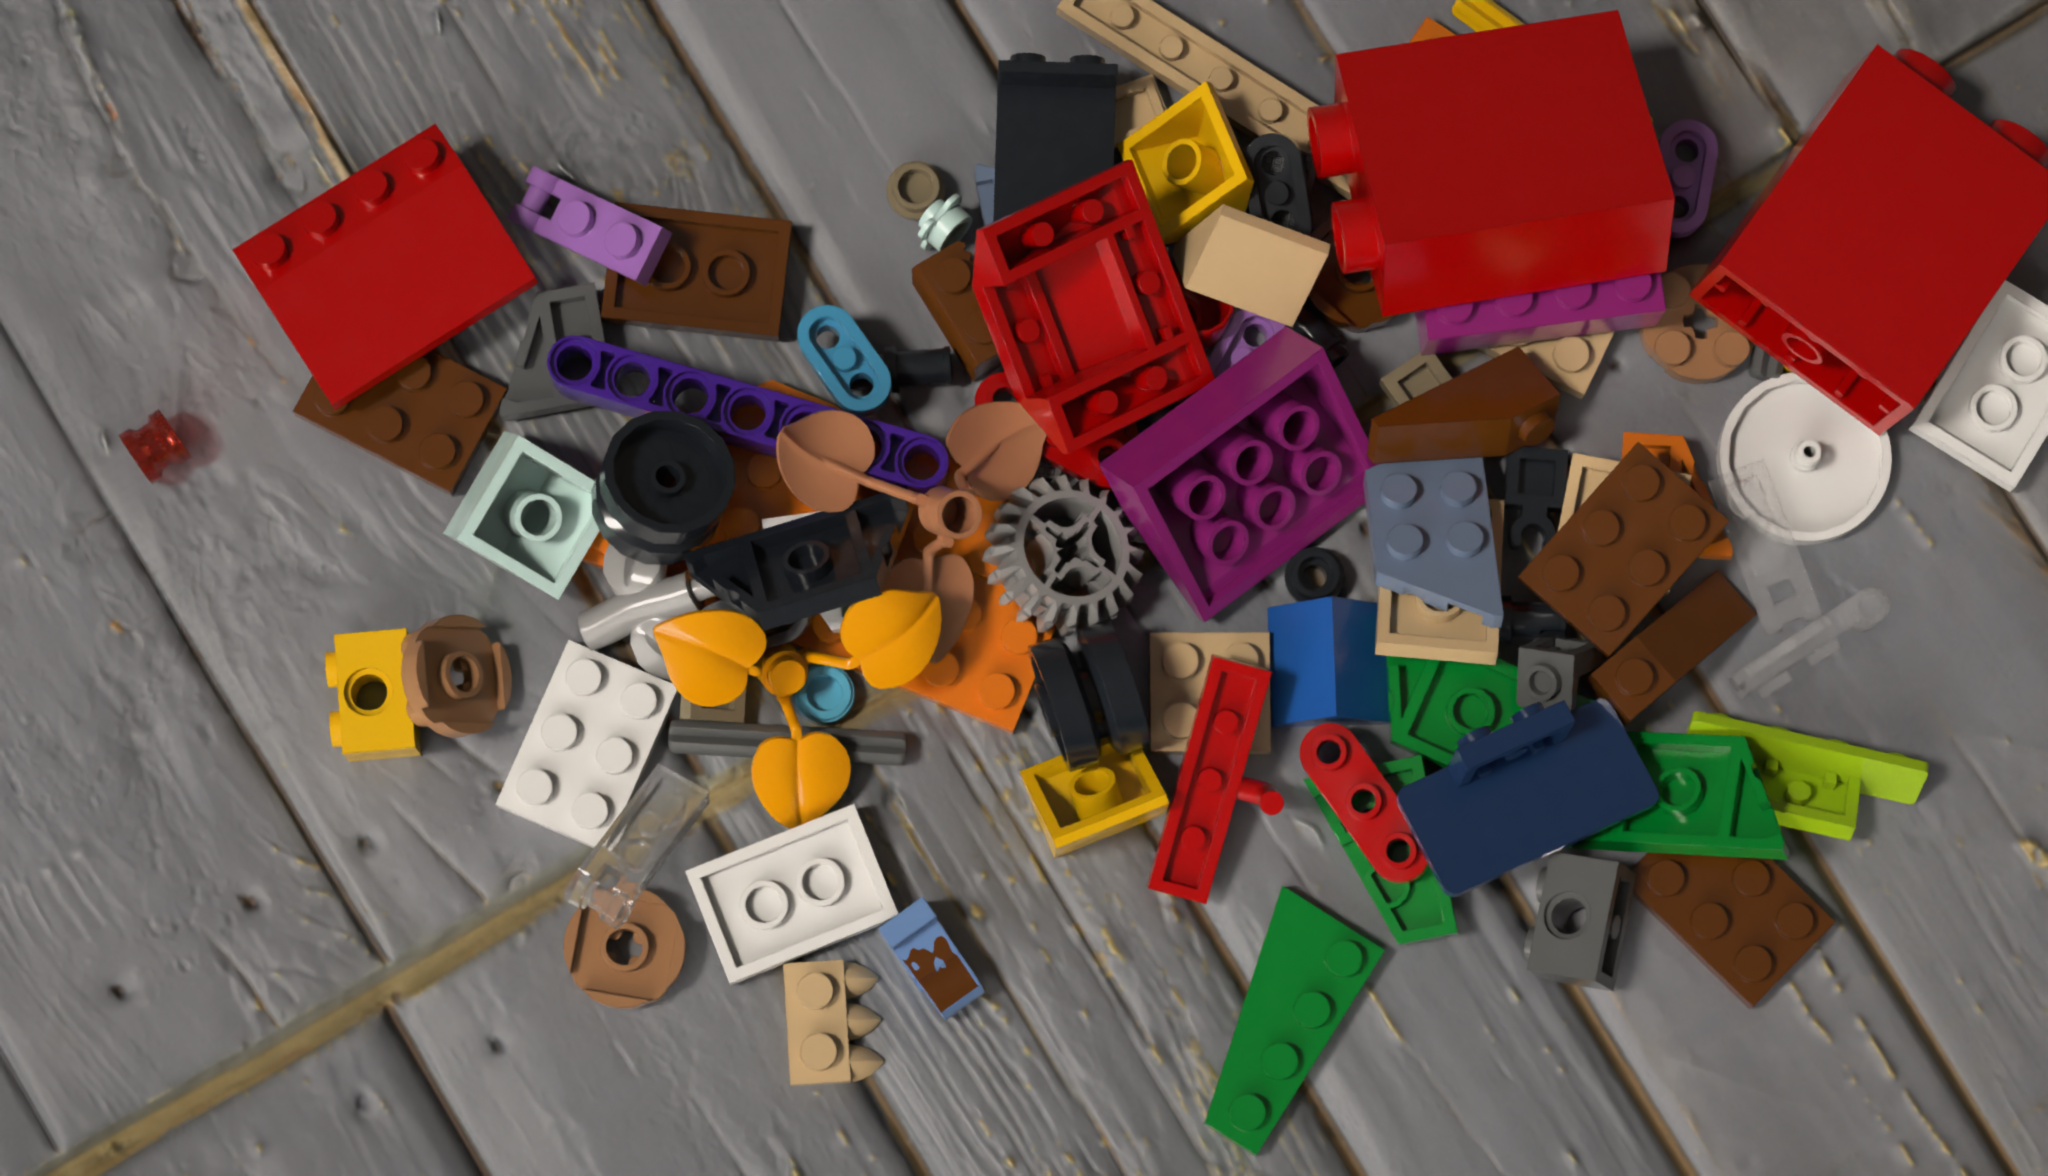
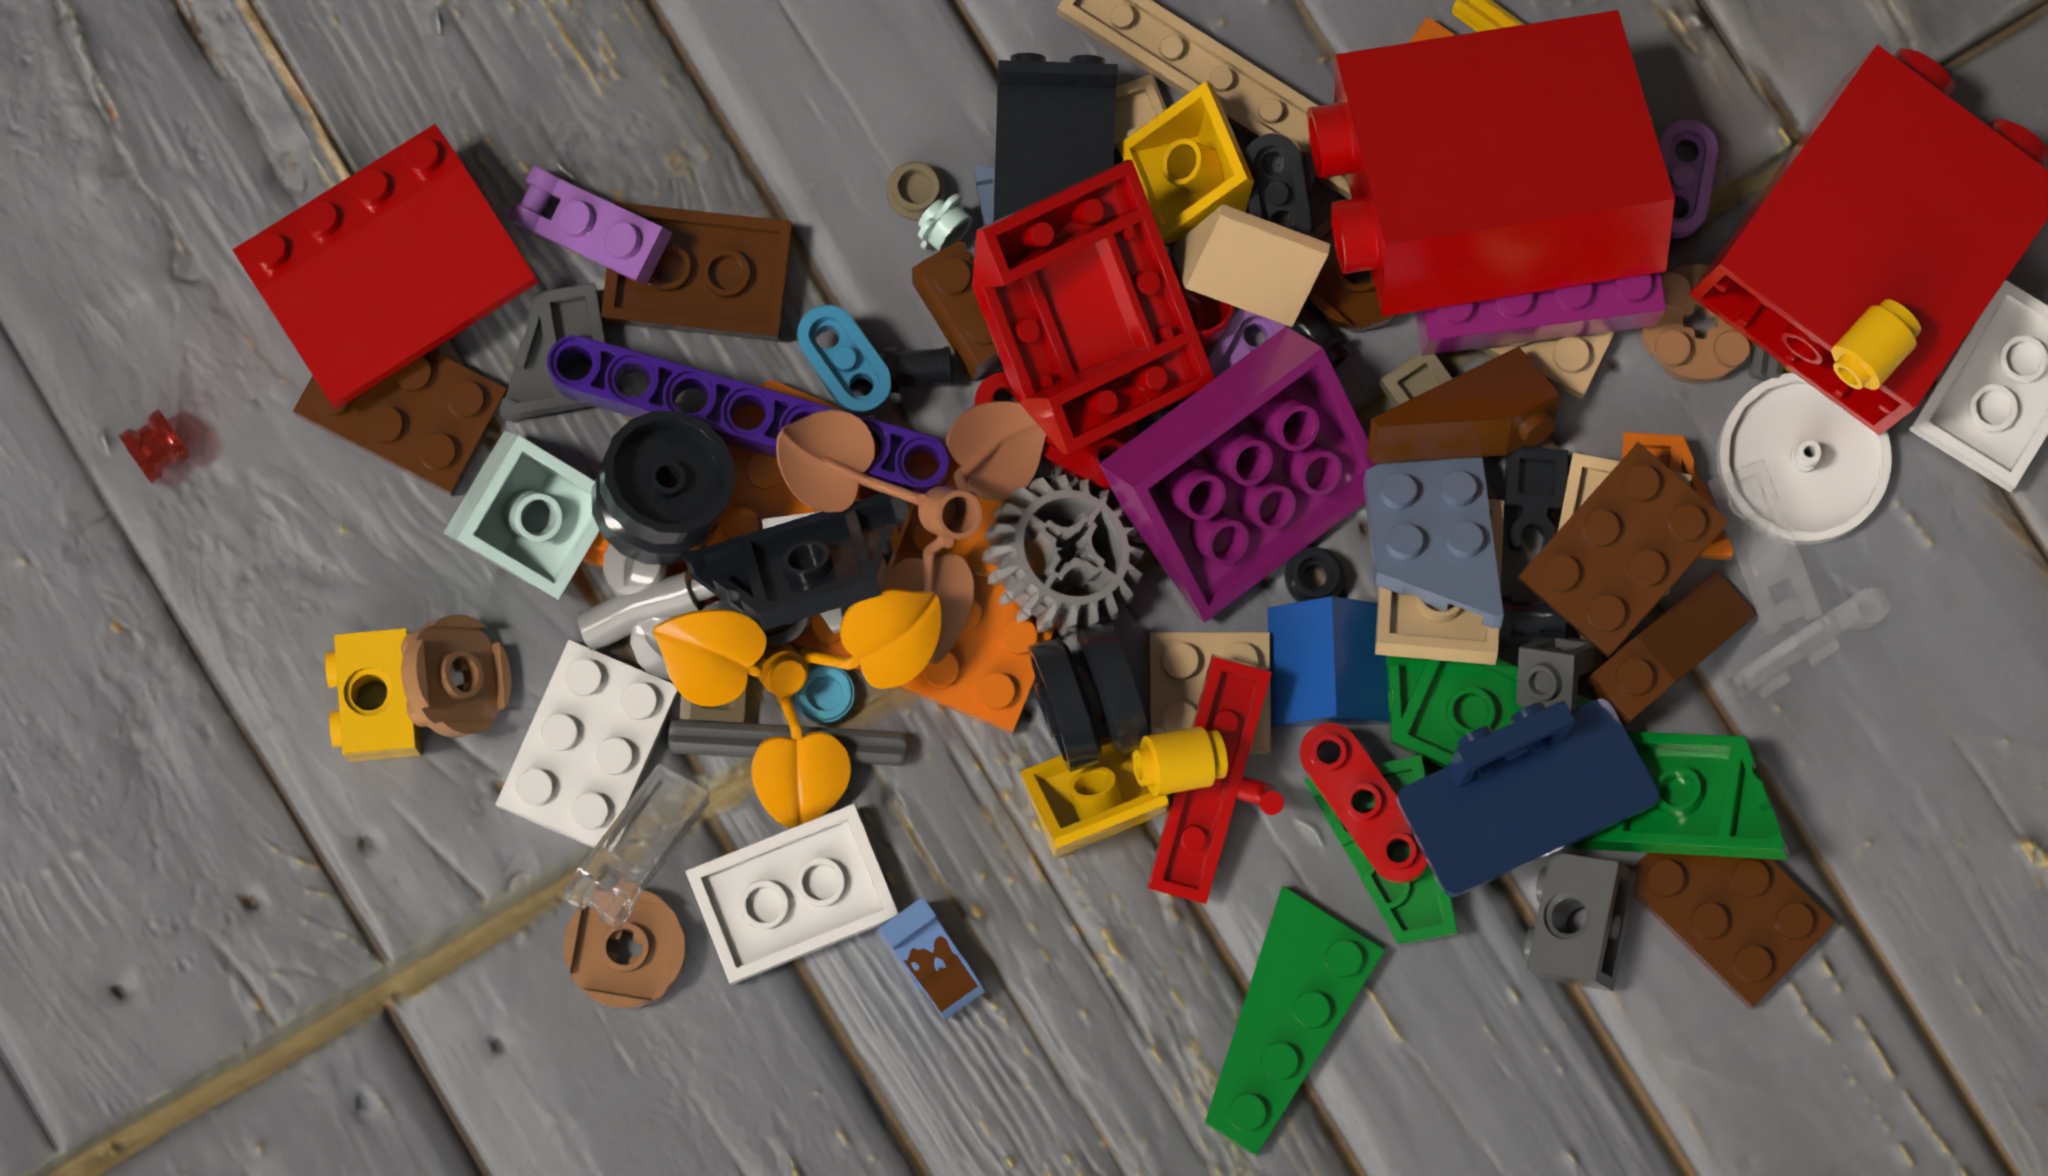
(824, 1023): tan plate -> none
(1180, 760): none -> yellow brick
(1815, 779): lime bracket -> none
(1875, 345): none -> yellow brick

